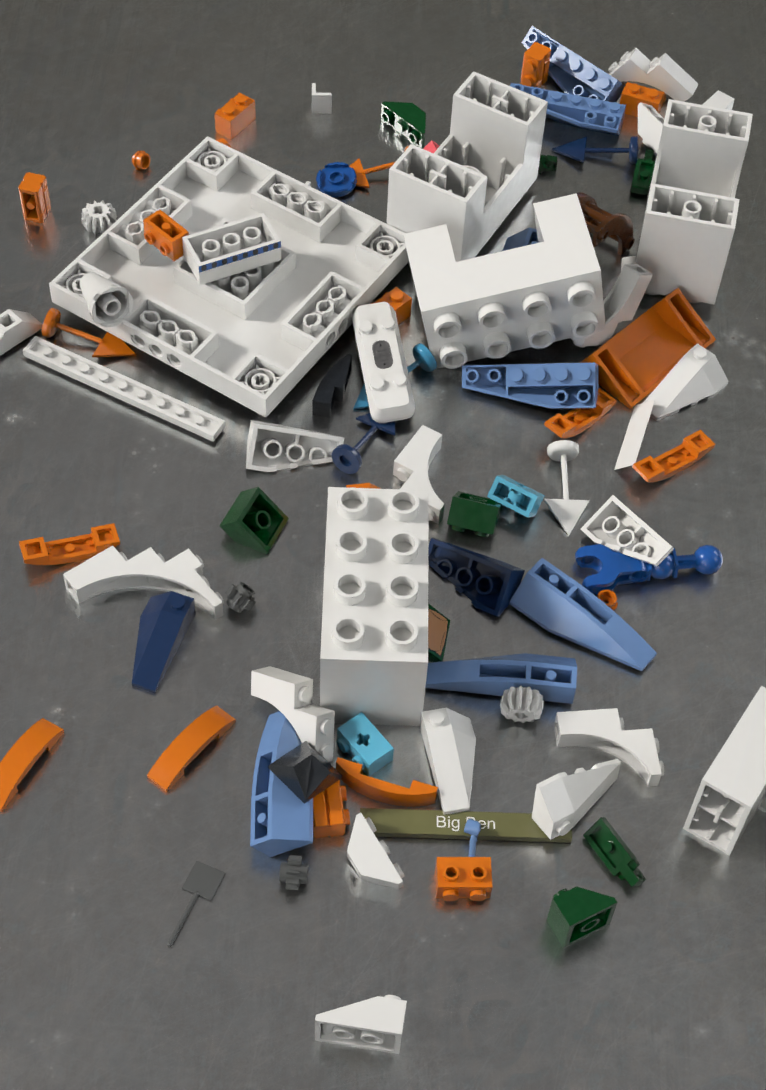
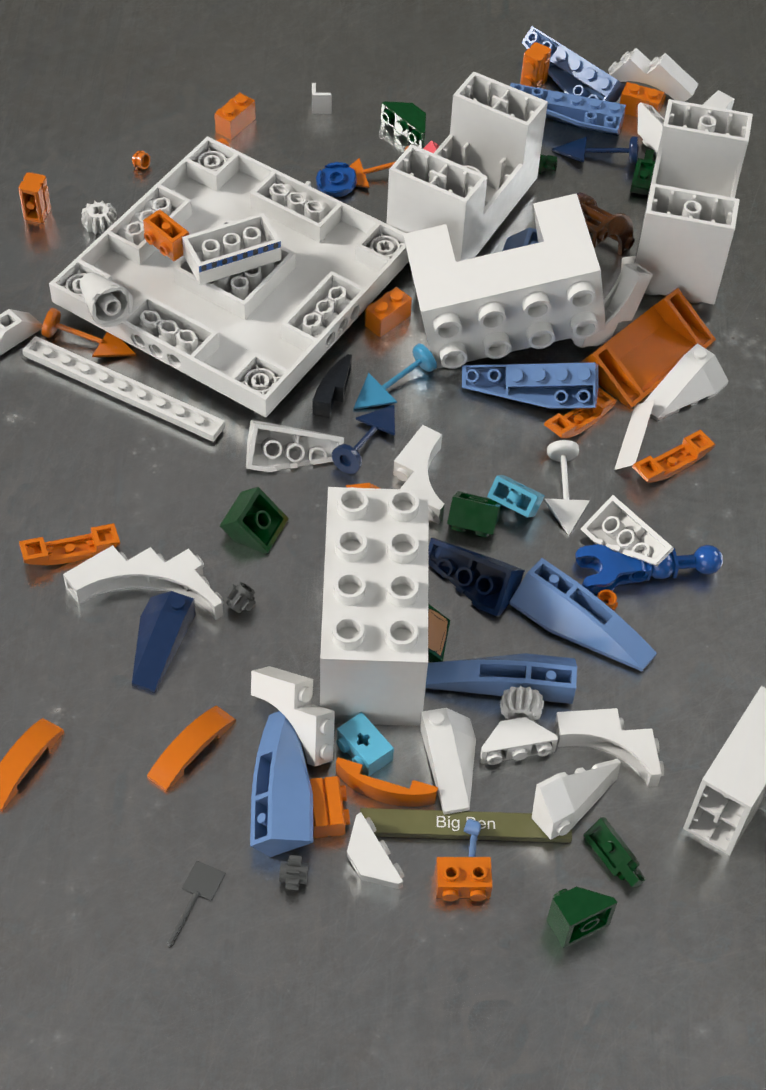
(305, 772): black slope -> none
(365, 1024): white slope -> none
(383, 363): white piece -> none
(516, 741): none -> white slope

